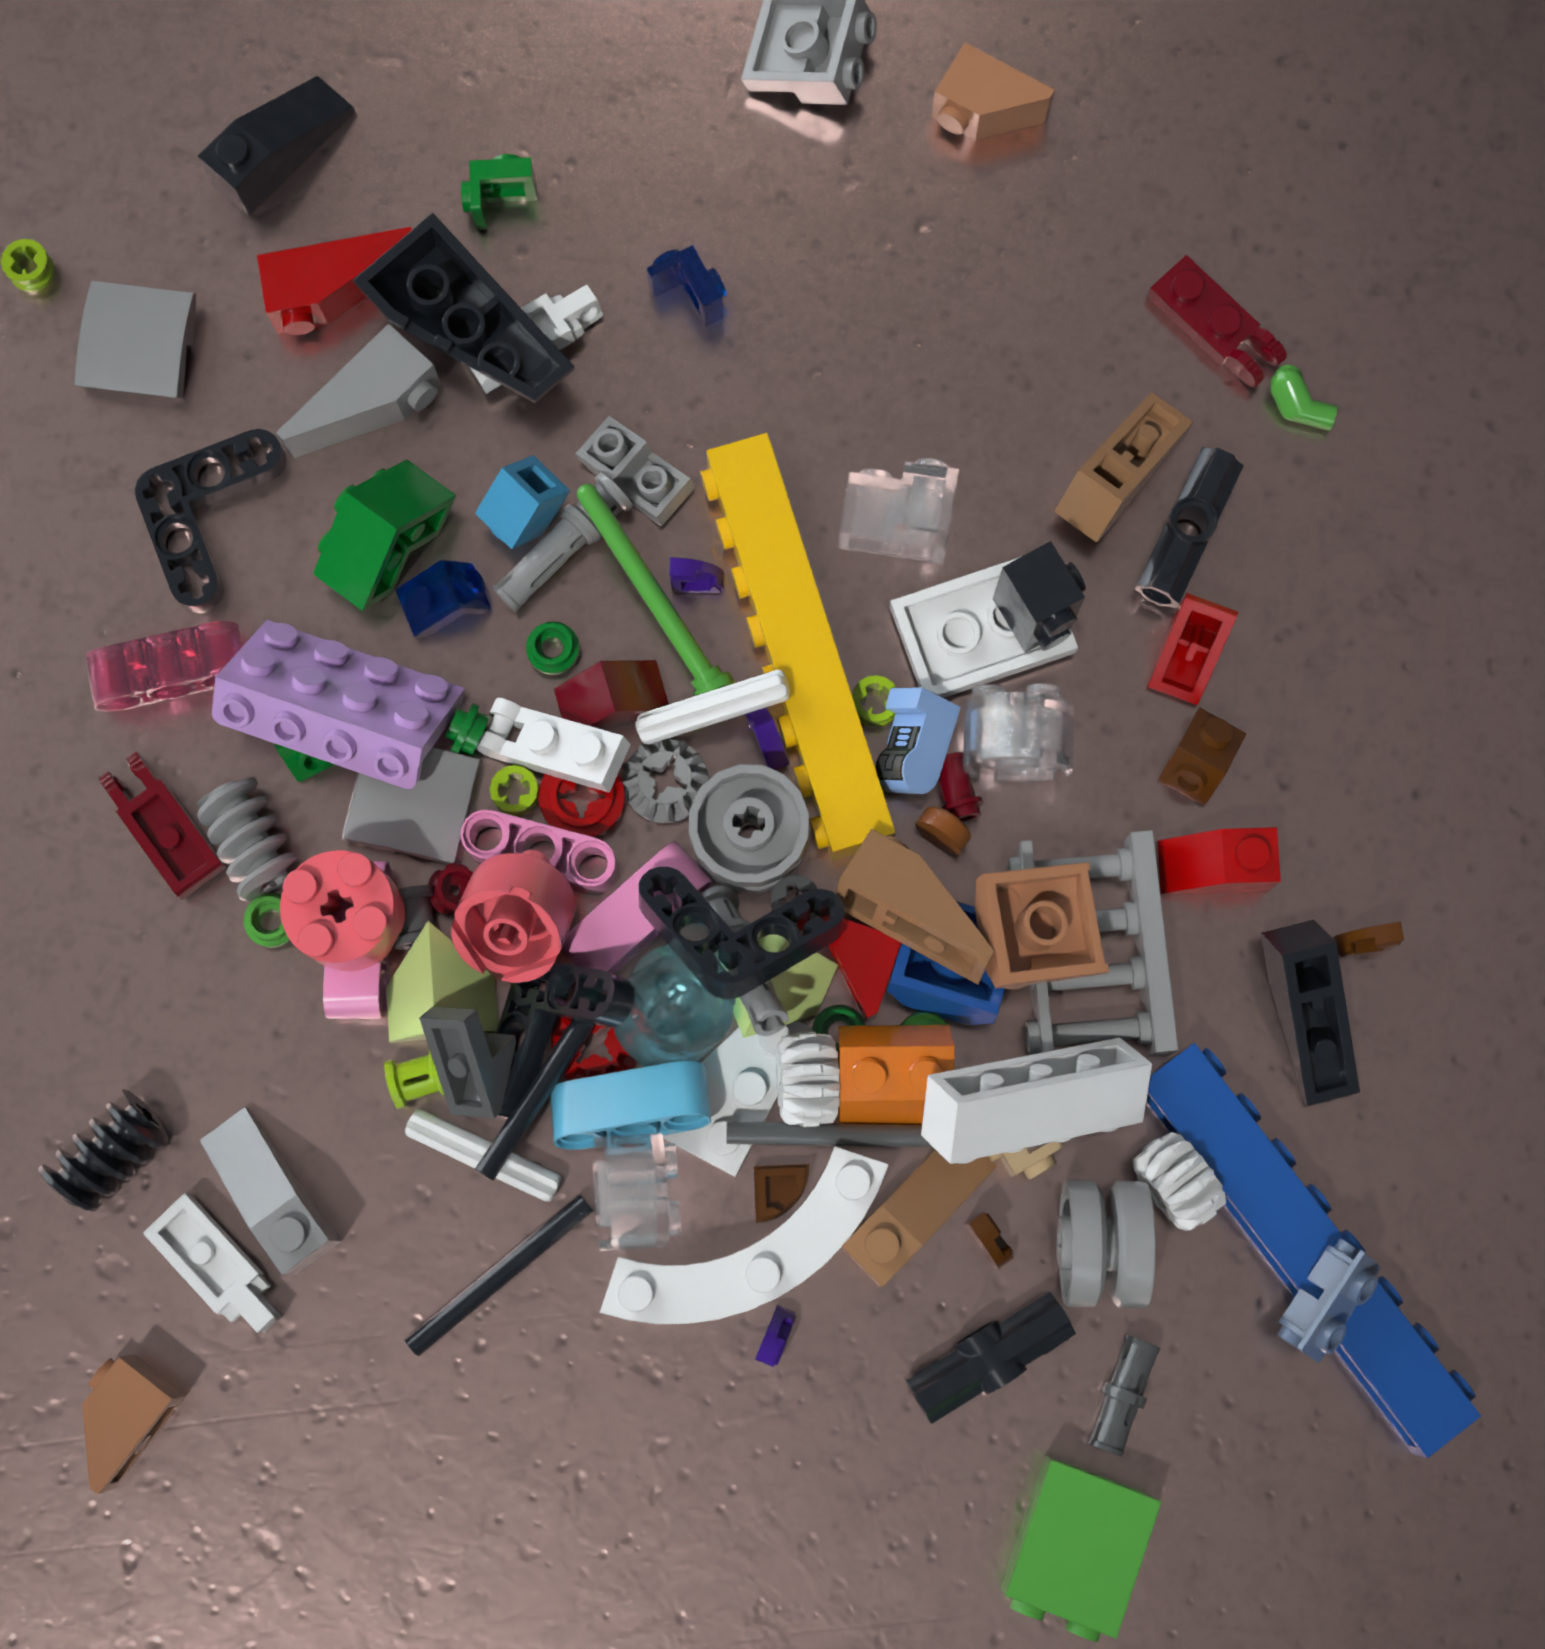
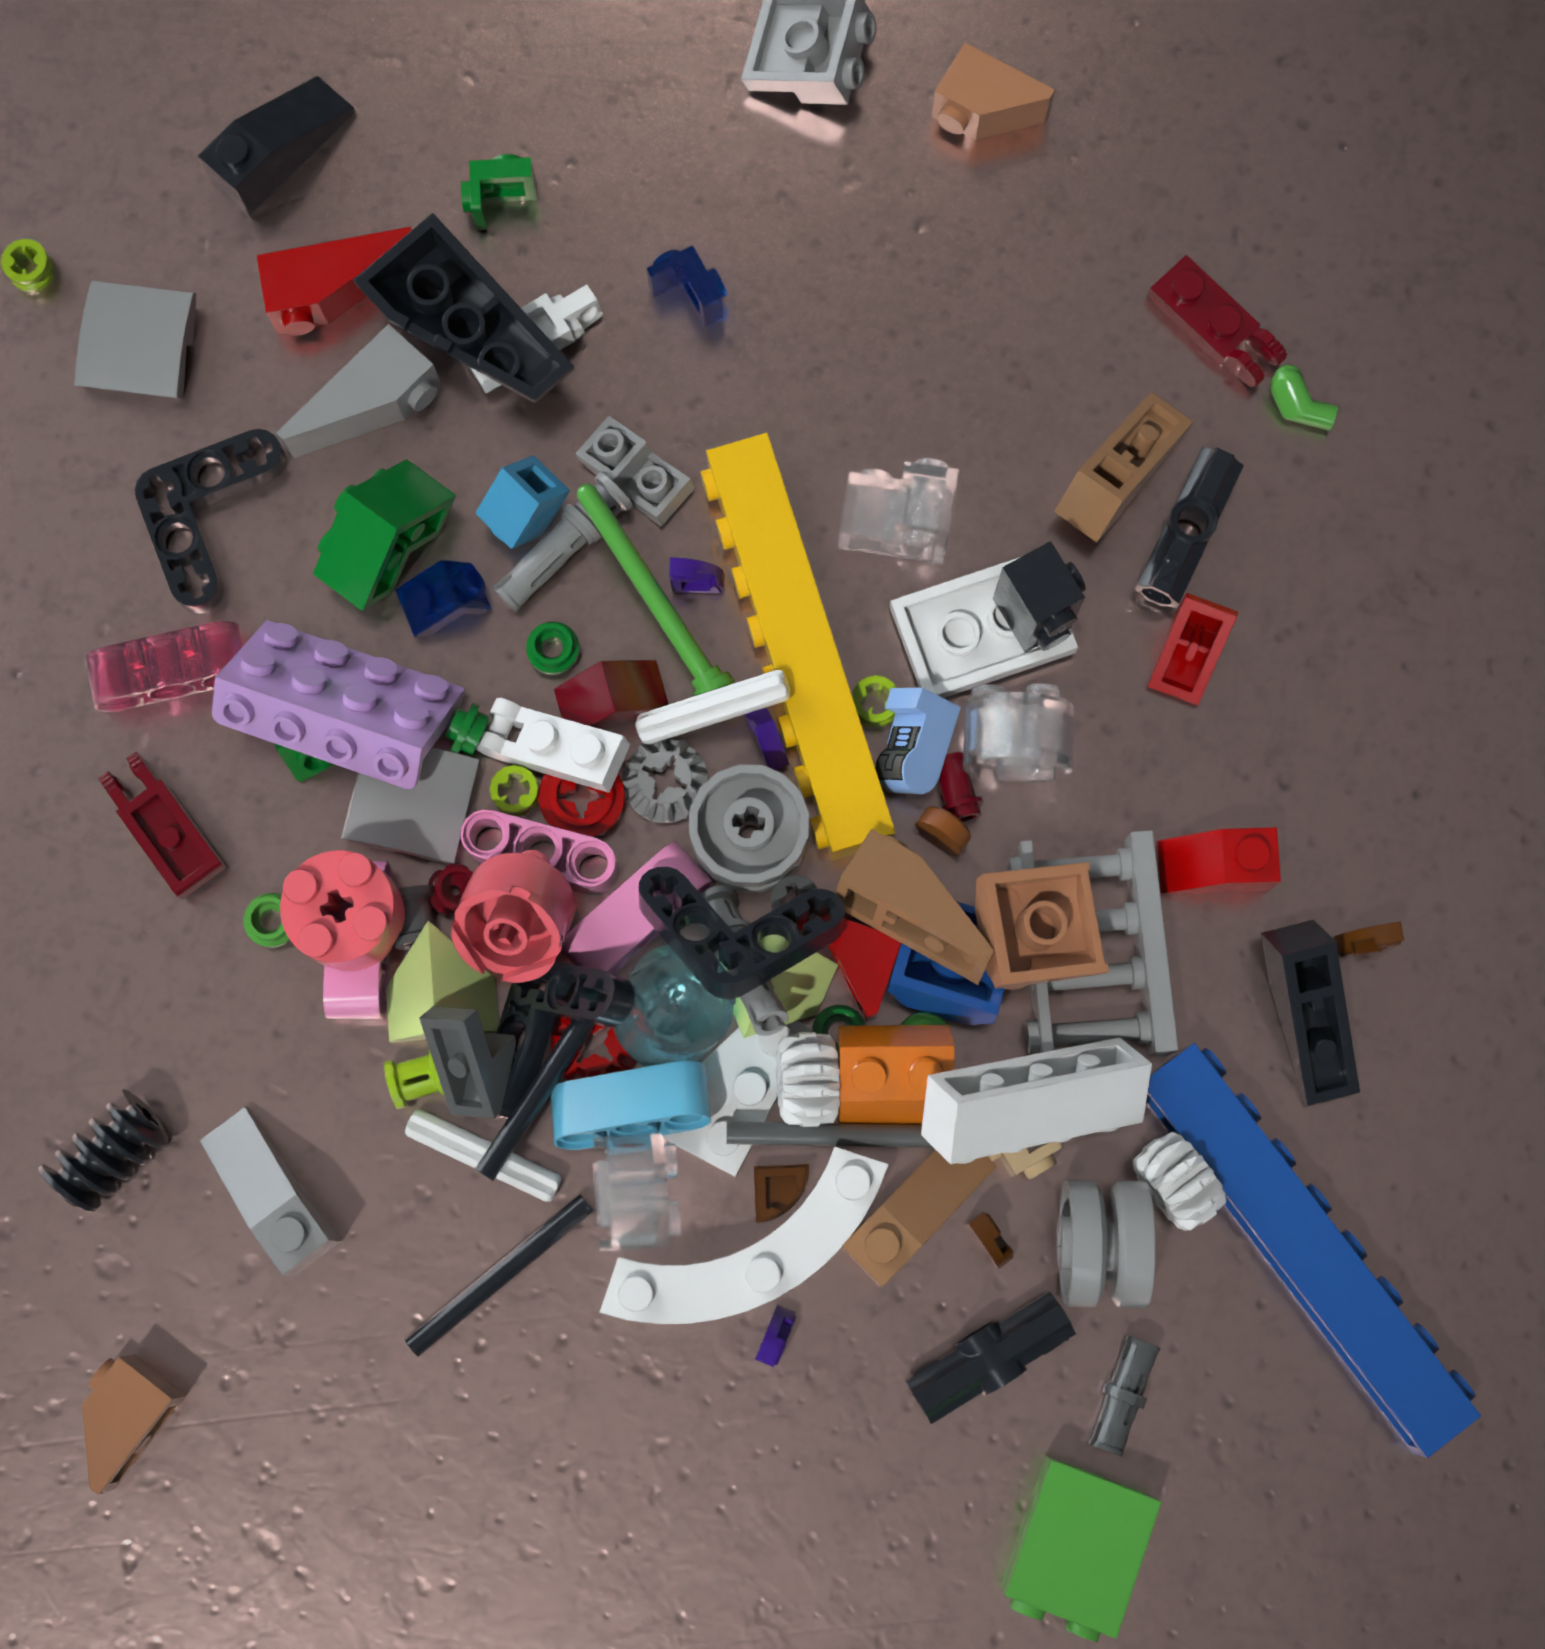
(212, 1263): white hinge -> none
(244, 838): light grey piece -> none
(1202, 756): reddish brown bracket -> none
(1319, 1324): sand blue hinge -> none

